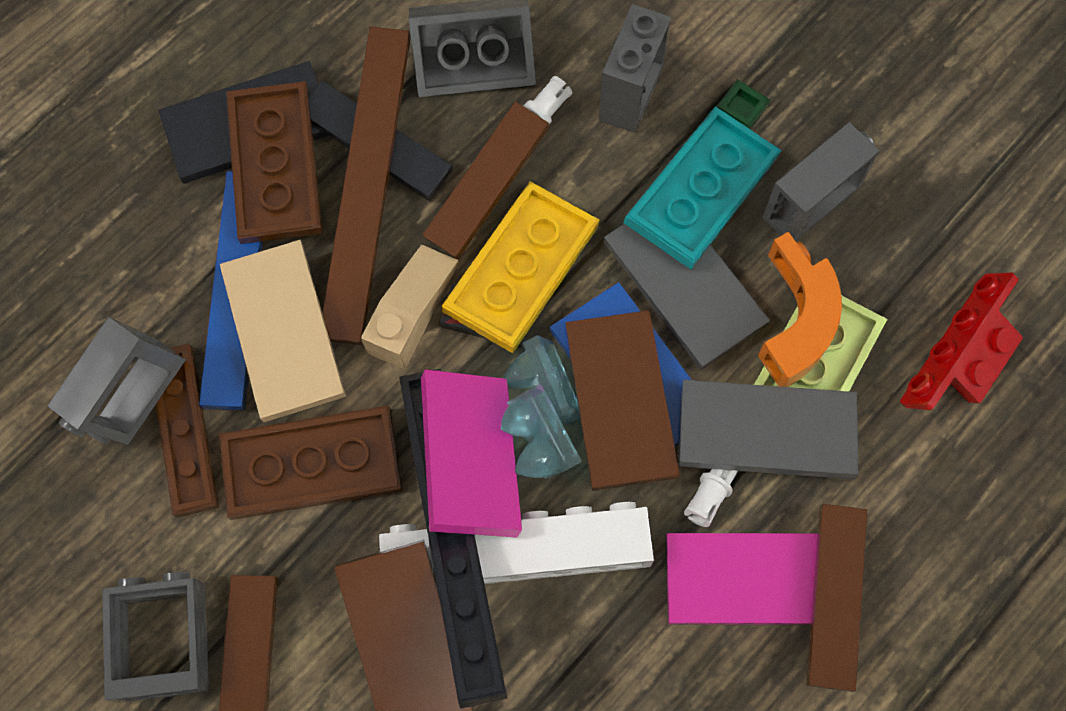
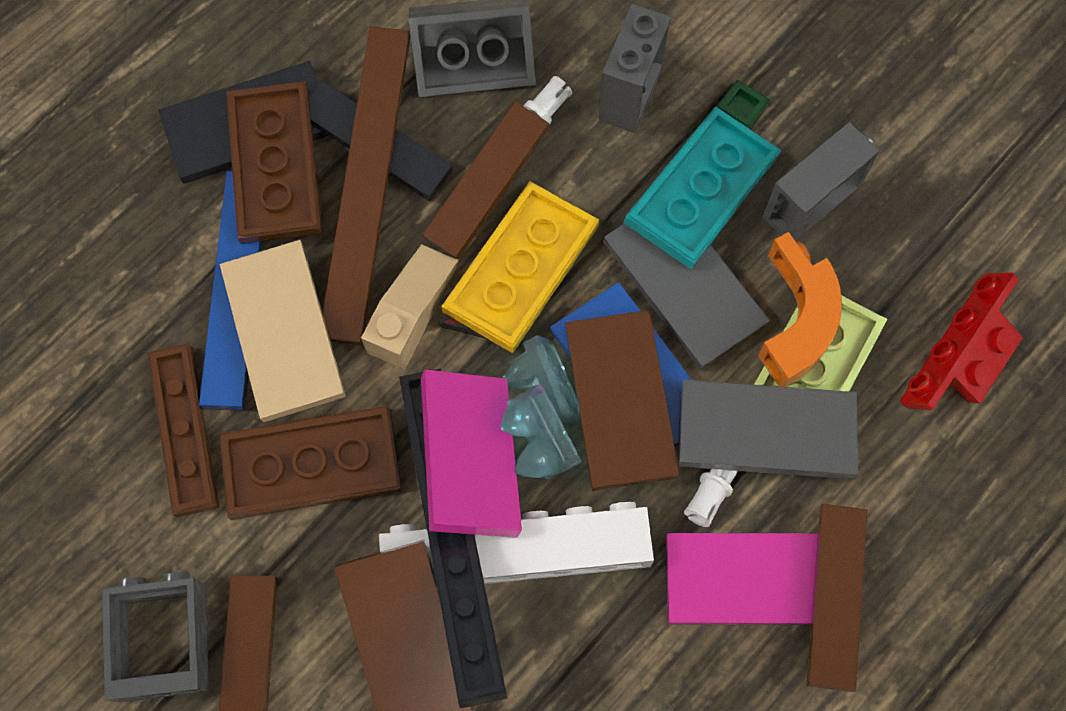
(99, 373): dark grey window -> none

